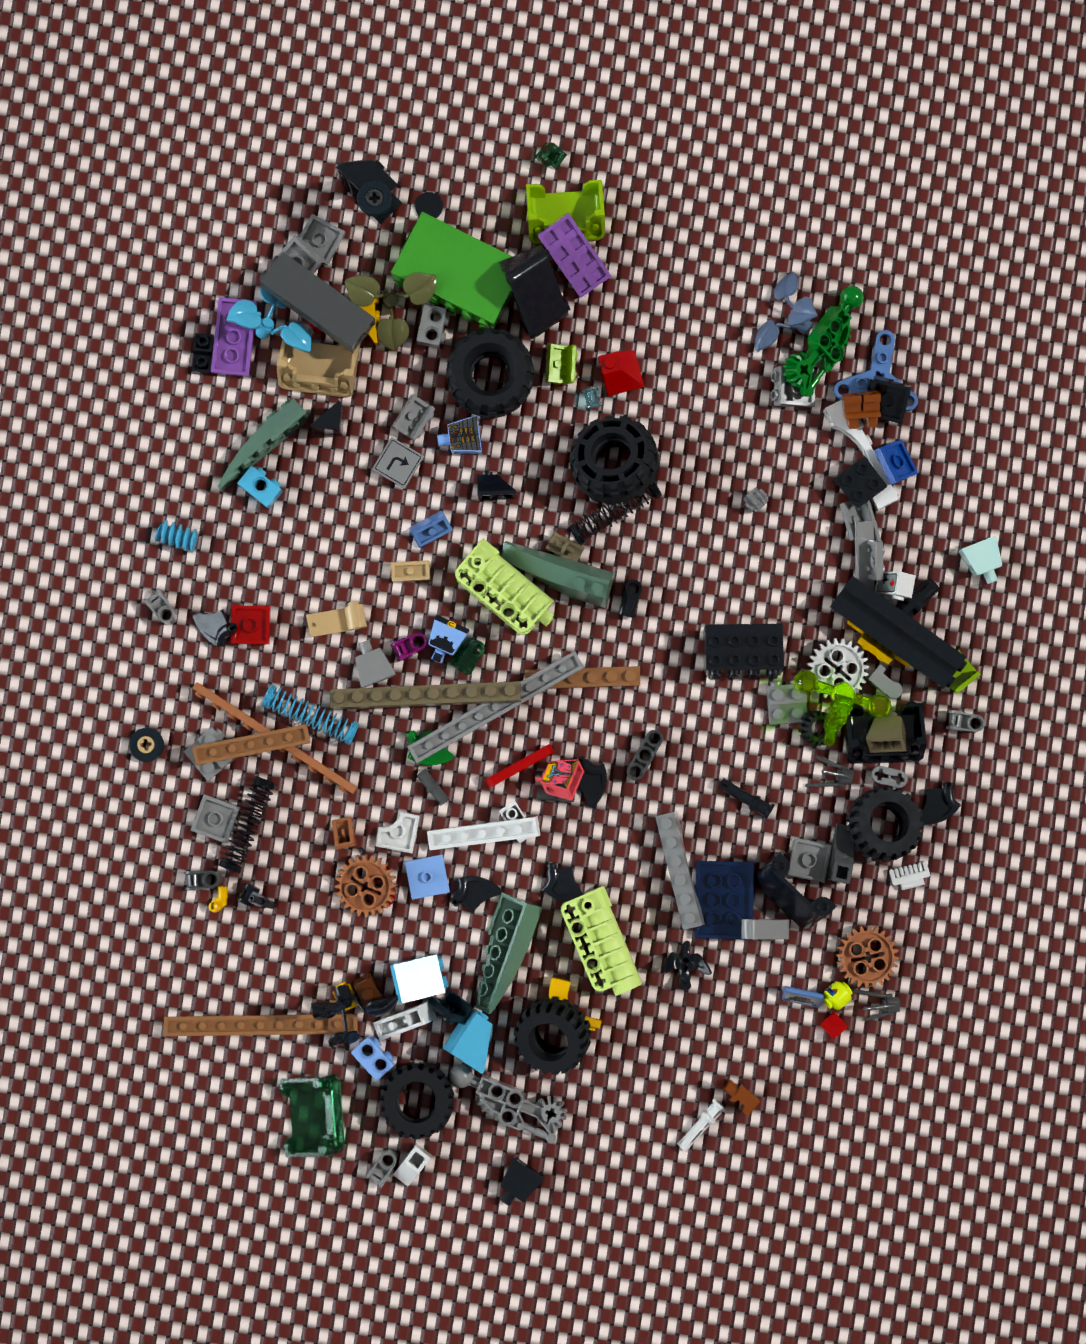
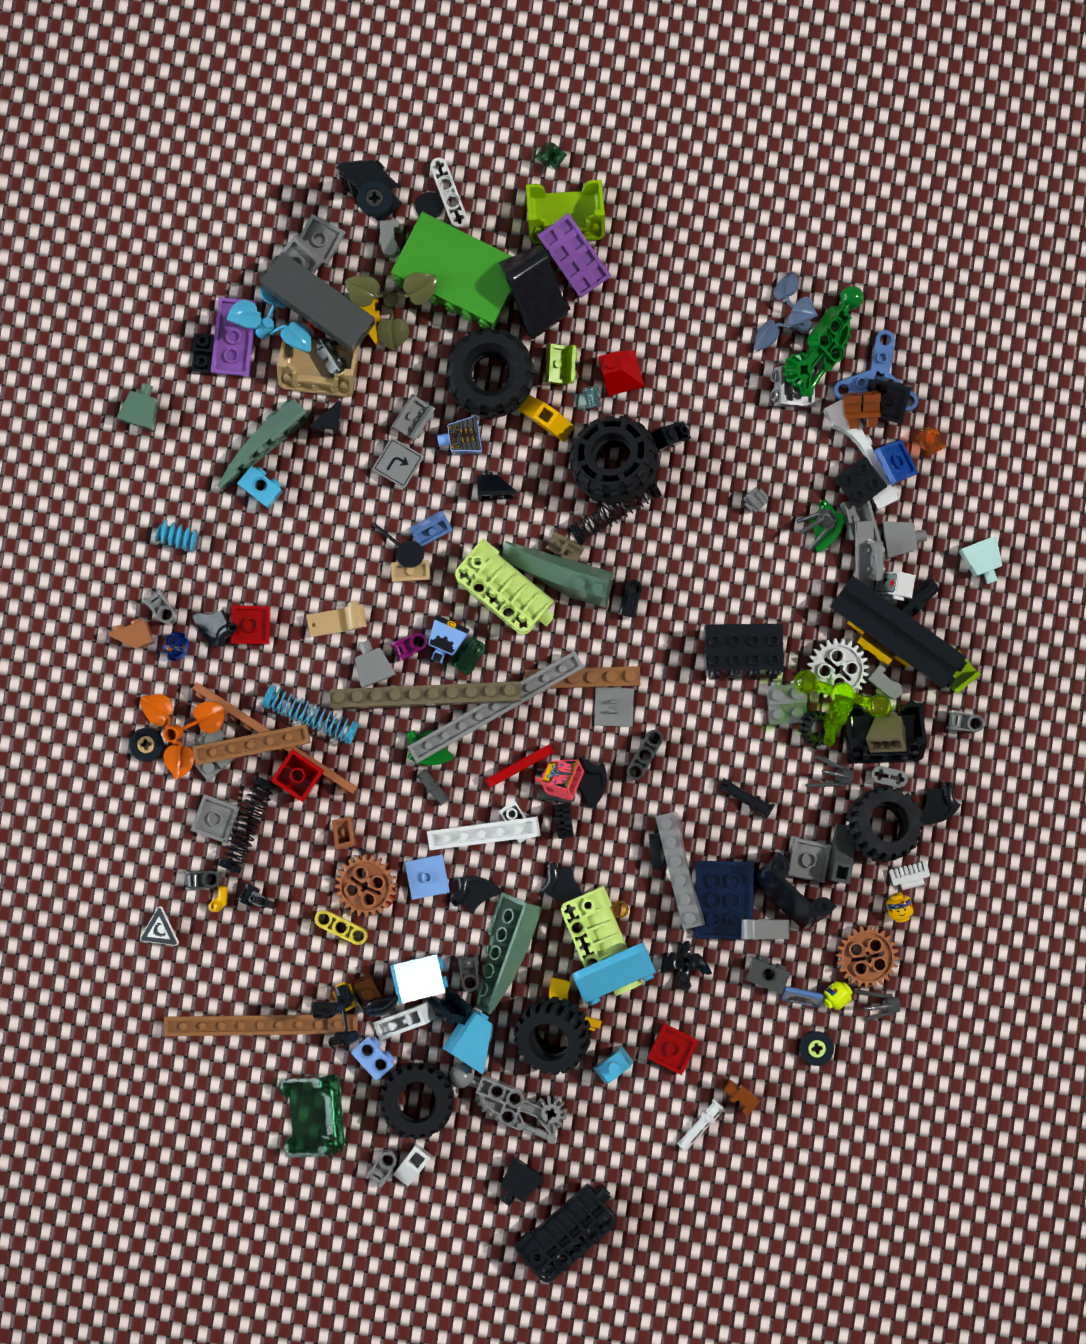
(135, 635): none -> nougat slope
(140, 409): none -> sand green torso
(159, 930): none -> black piece
(175, 646): none -> clear blue head
(178, 758): none -> orange plant
(297, 775): none -> red slope
(327, 349): none -> flat silver hinge
(334, 919): none -> light yellow beam
(387, 233): none -> light grey leg
(399, 835): white tile -> none
(408, 553): none -> black piece
(427, 326): light grey brick -> none
(448, 193): none -> white beam
(469, 970): none -> dark grey piece
(546, 417): none -> yellow slope
(563, 820): none -> black tyre
(564, 1228): none -> black piece
(613, 1065): none -> medium azure torso
(614, 707): none -> light grey piece
(614, 973): none -> medium azure windscreen
(623, 913): none -> clear yellow bush
(655, 851): none -> black beam
(670, 436): none -> black slope
(672, 1048): none -> red plate
(778, 980): none -> dark grey brick
(824, 1054): none -> black bush
(825, 518): none -> dark grey plant
(833, 534): none -> green arm
(833, 1025): red slope -> none
(899, 907): none -> yellow head
(900, 538): none -> light grey torso
(930, 441): none -> clear orange brick

